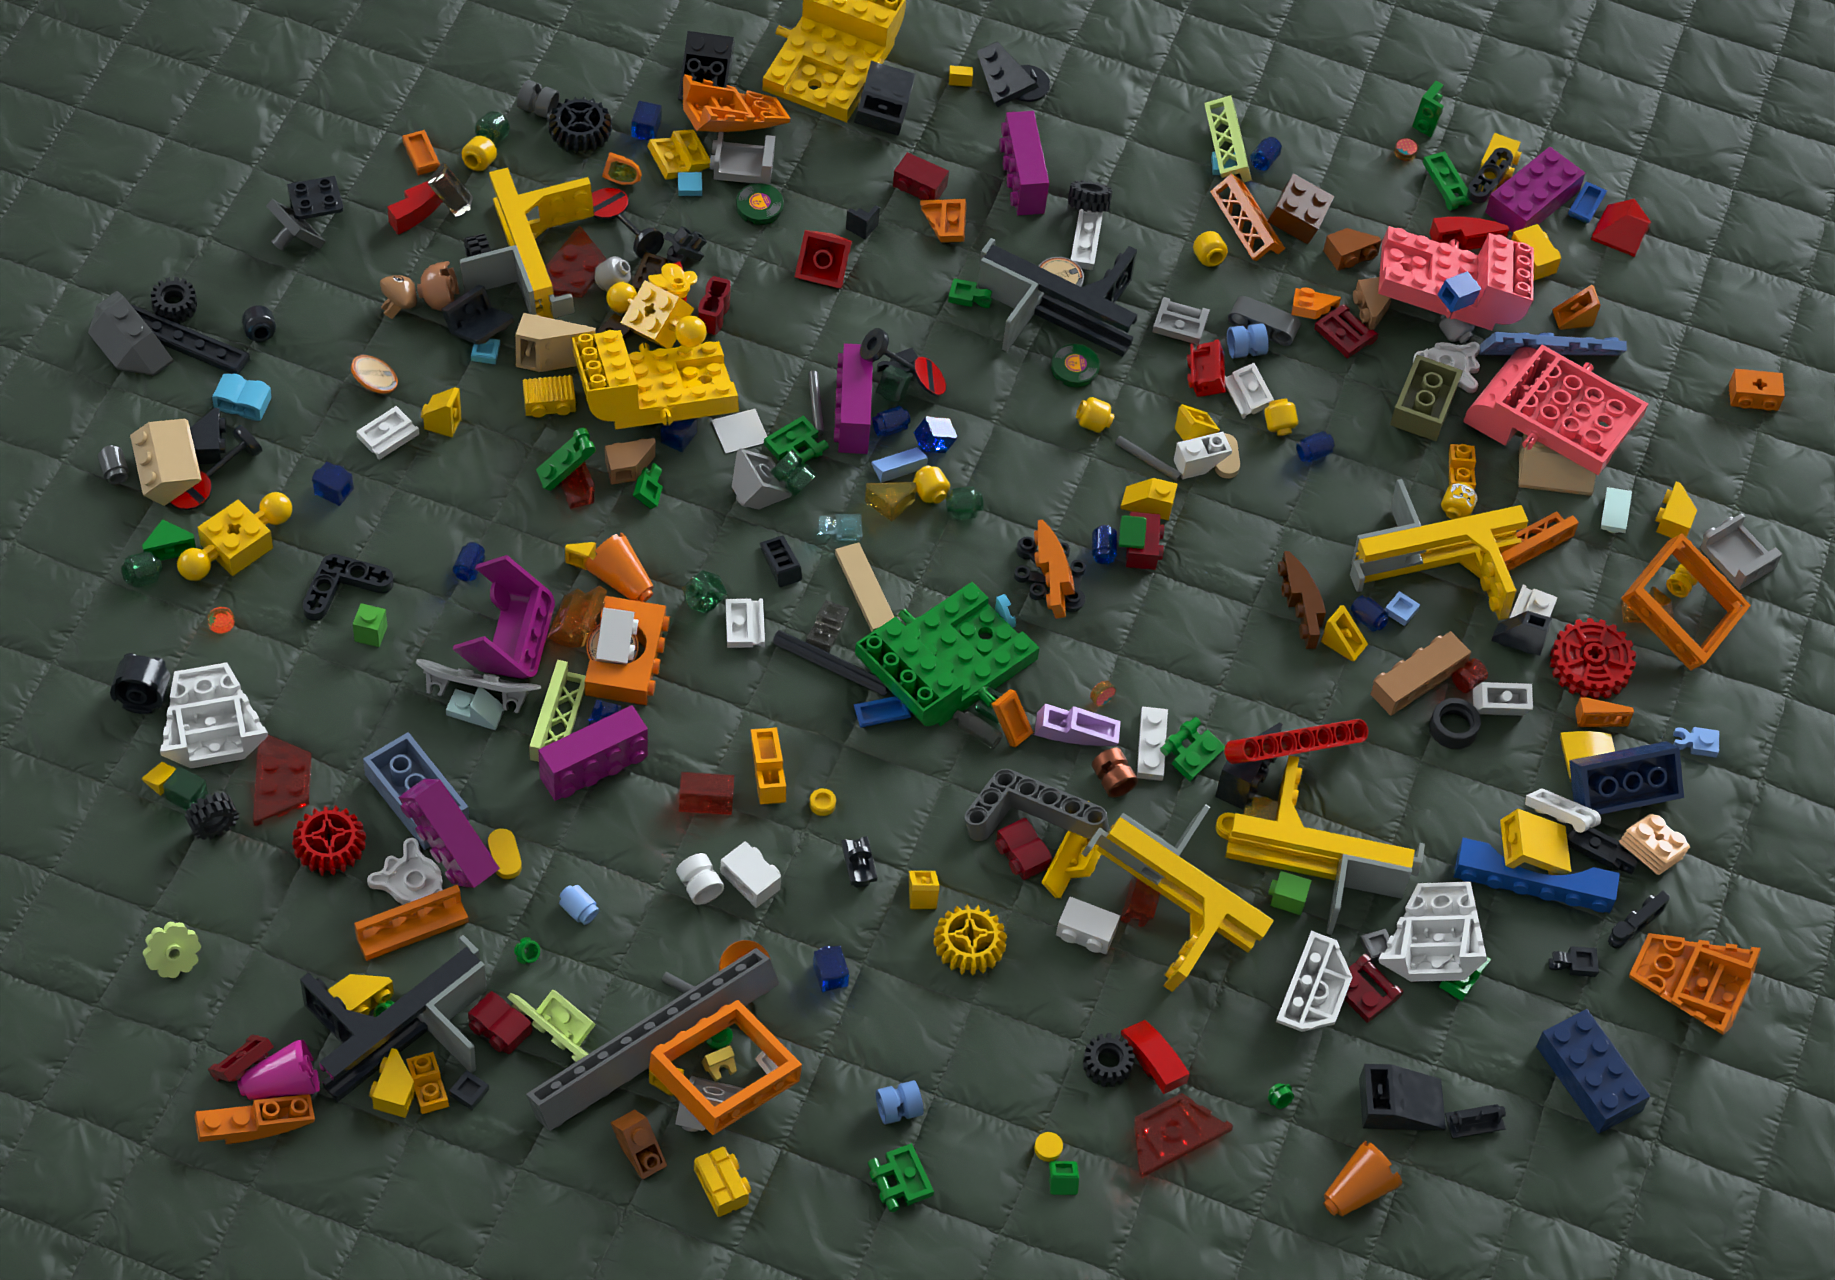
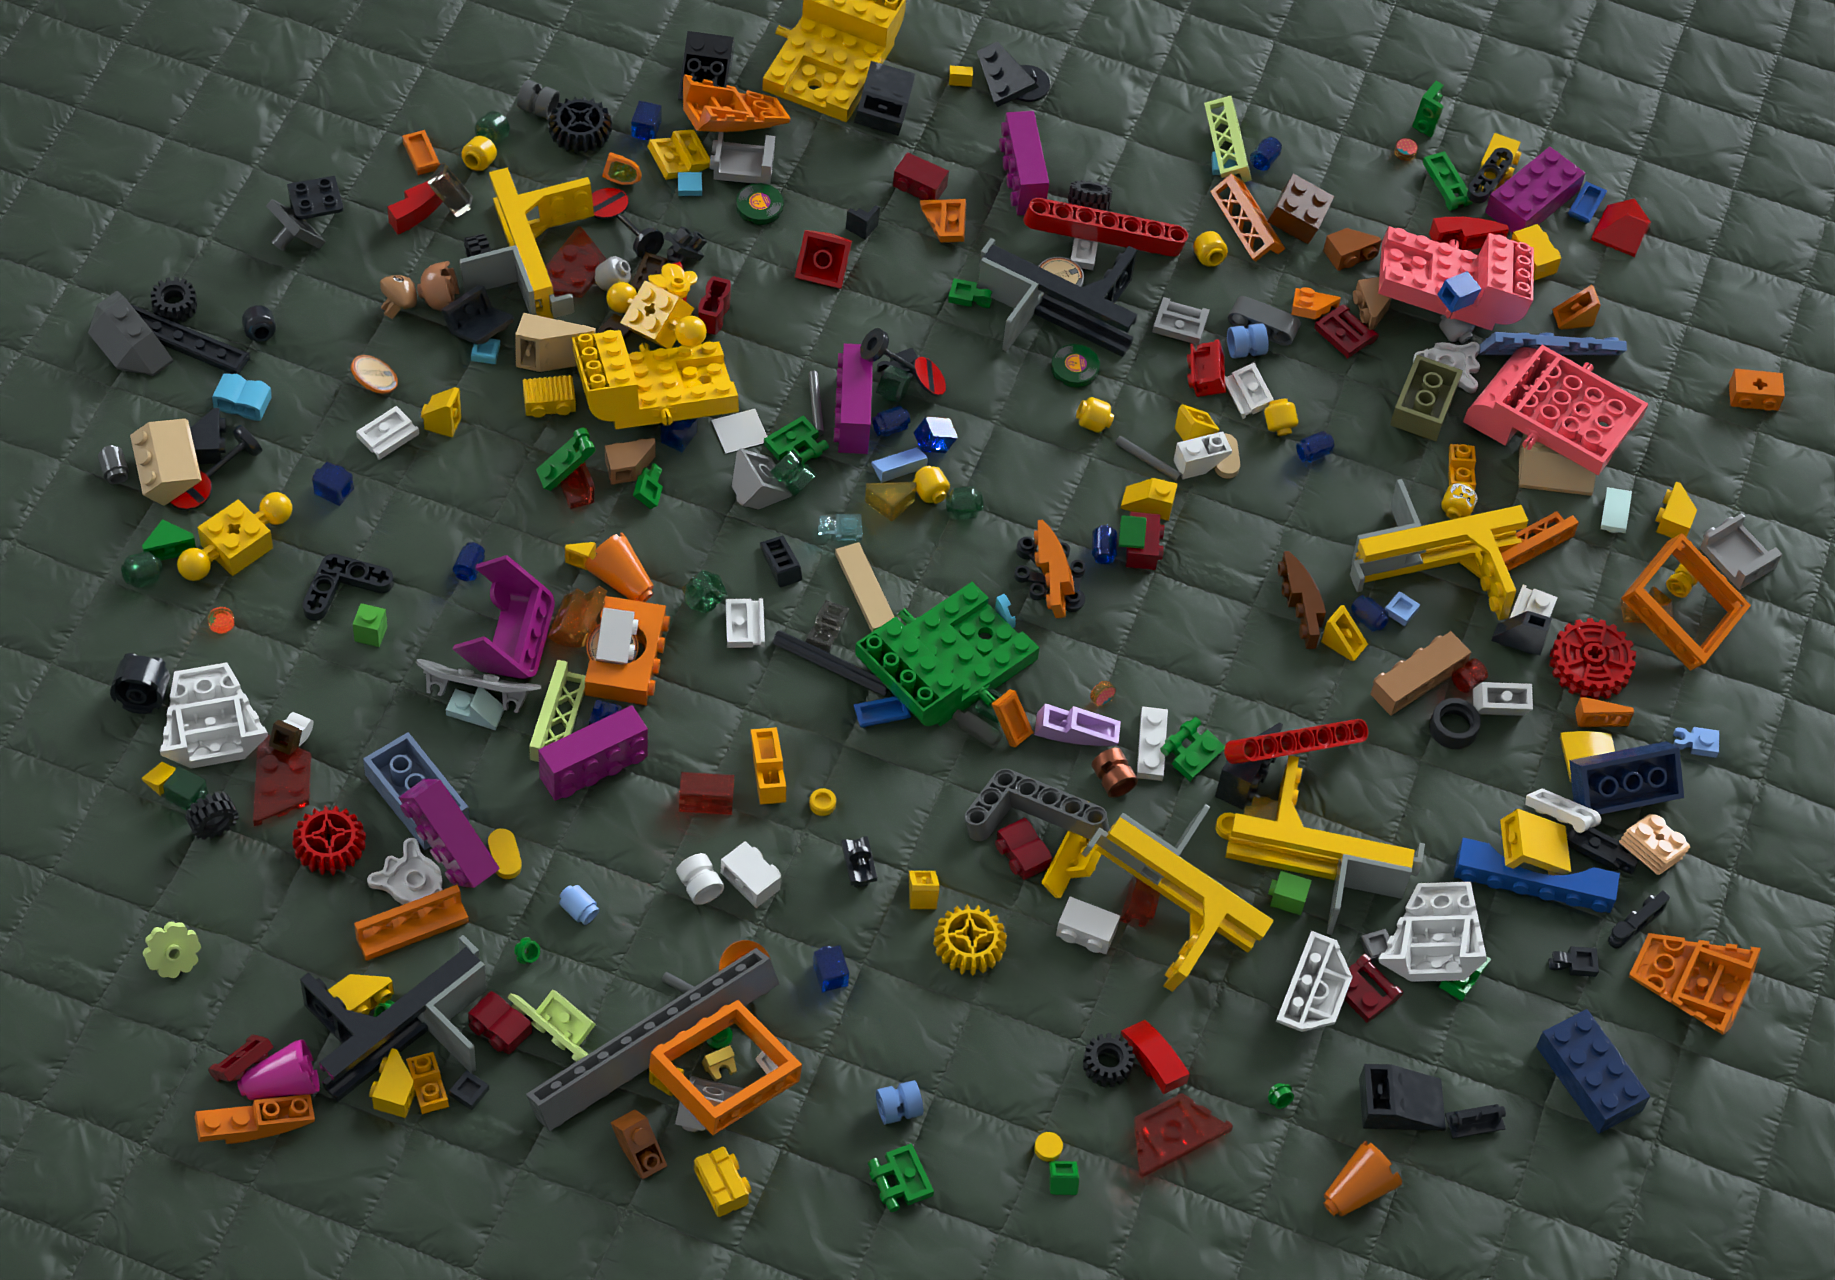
(292, 730): none -> dark brown leg
(1105, 227): none -> red beam

